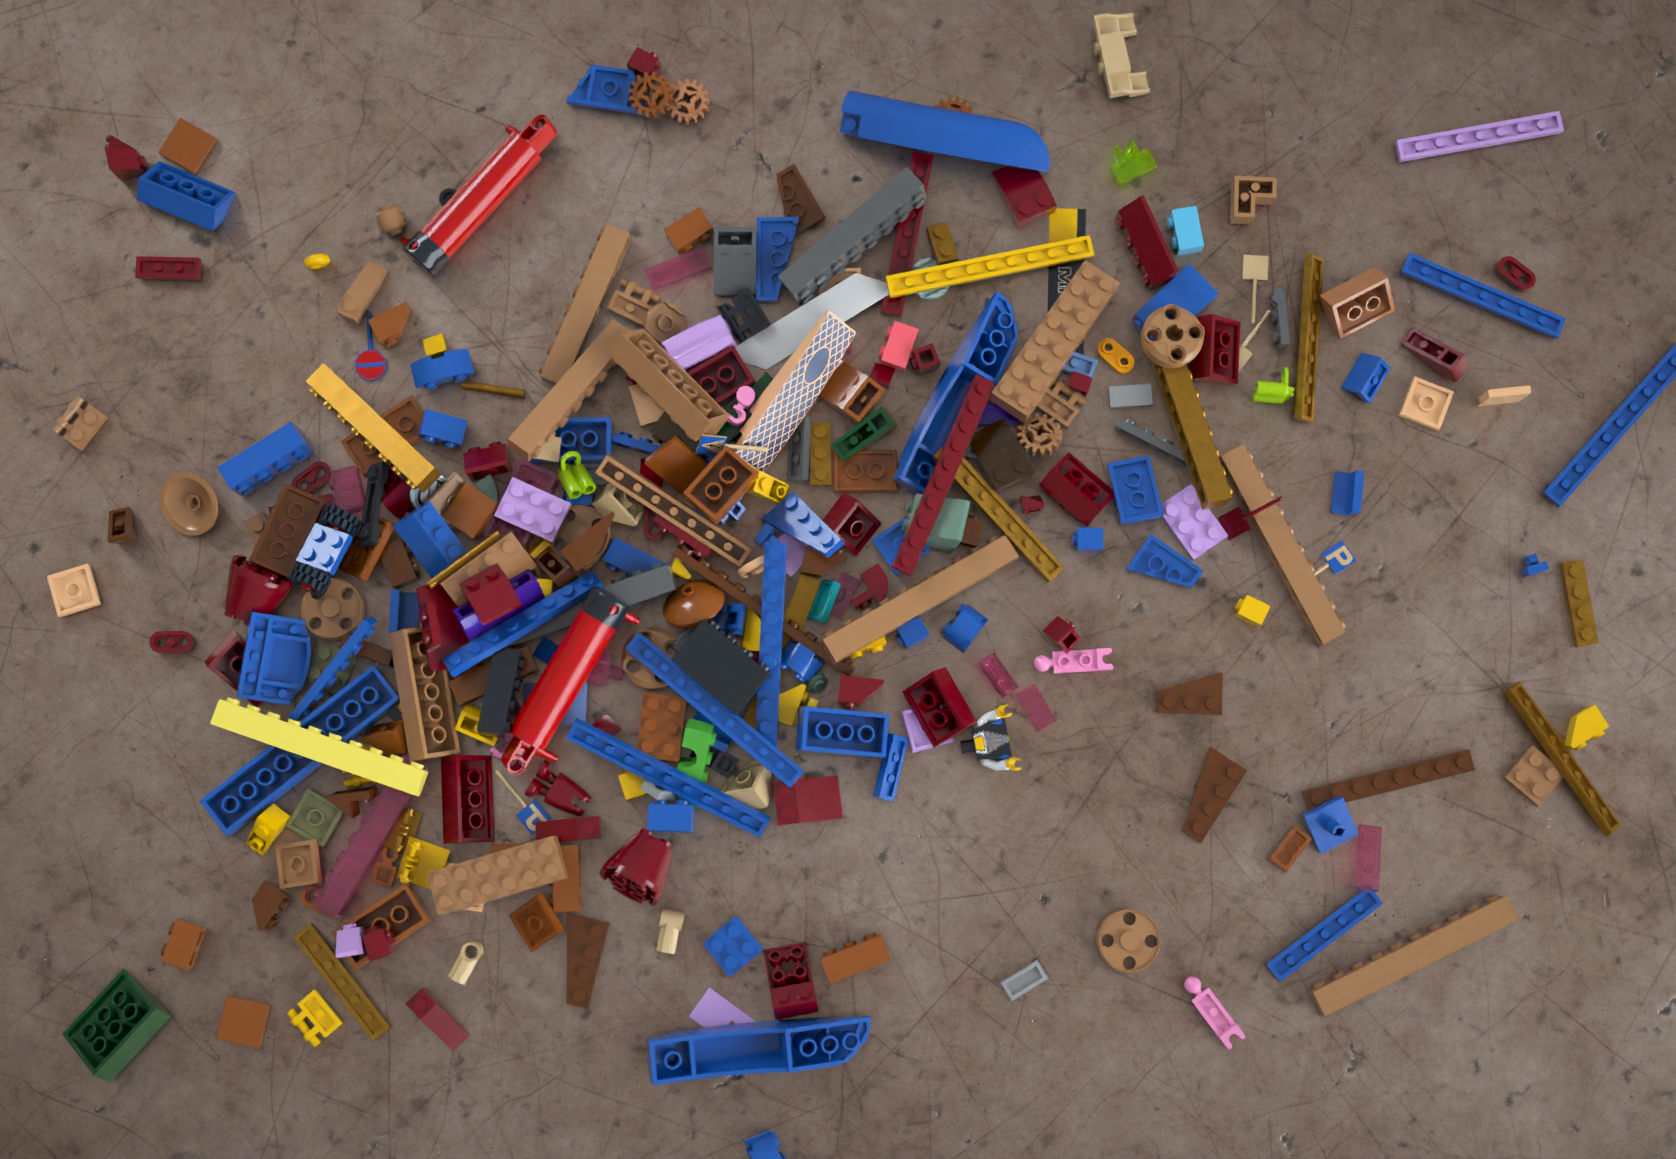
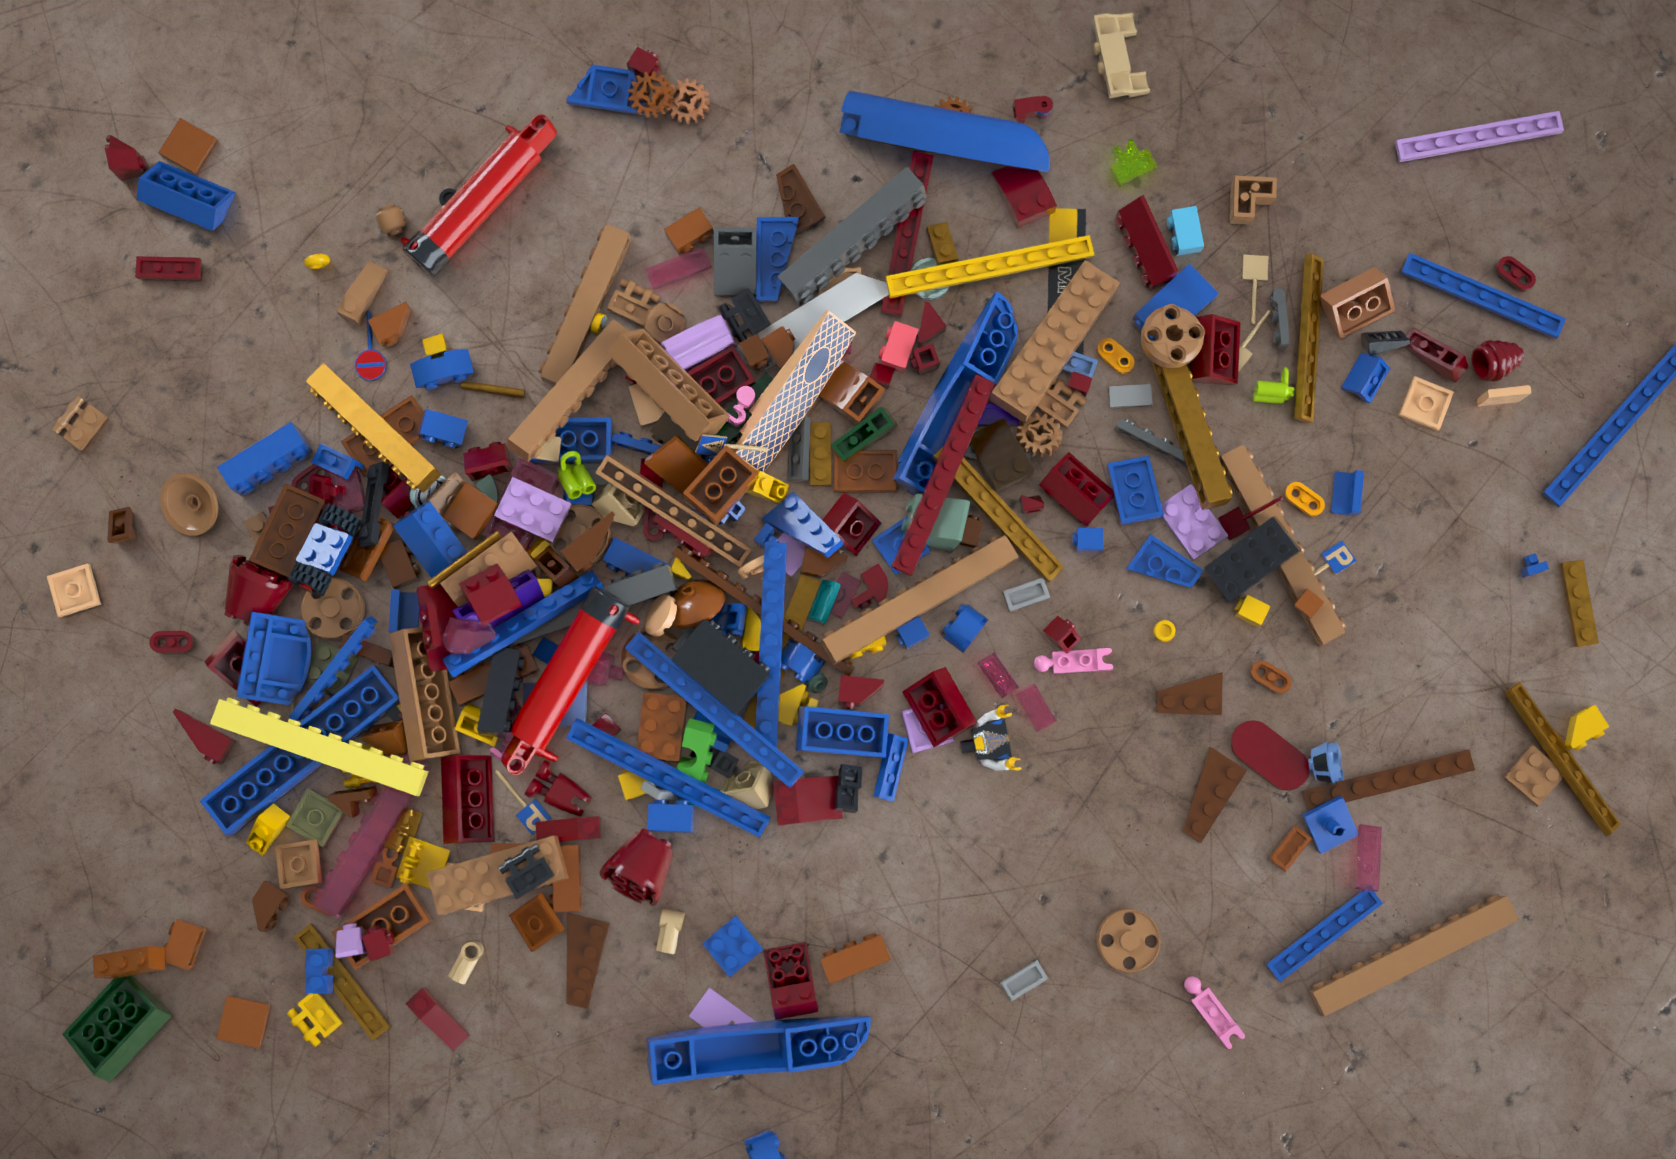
(129, 962): none -> dark orange brick
(206, 739): none -> dark red slope
(317, 971): none -> blue brick
(321, 487): none -> dark red plate
(335, 461): none -> blue panel
(466, 635): none -> clear pink slope
(531, 876): none -> black plate
(598, 323): none -> yellow tile
(660, 615): none -> light nougat tile
(755, 353): none -> reddish brown brick
(780, 345): none -> dark orange slope
(847, 788): none -> black slope
(930, 325): none -> dark red slope
(1026, 594): none -> light grey tile
(1032, 107): none -> dark red leg
(1164, 631): none -> yellow tile
(1252, 559): none -> black brick
(1270, 676): none -> dark orange plate
(1270, 755): none -> dark red tile
(1304, 497): none -> light orange plate
(1308, 603): none -> dark orange tile
(1326, 762): none -> medium blue cone
(1383, 341): none -> black slope
(1496, 359): none -> dark red piece

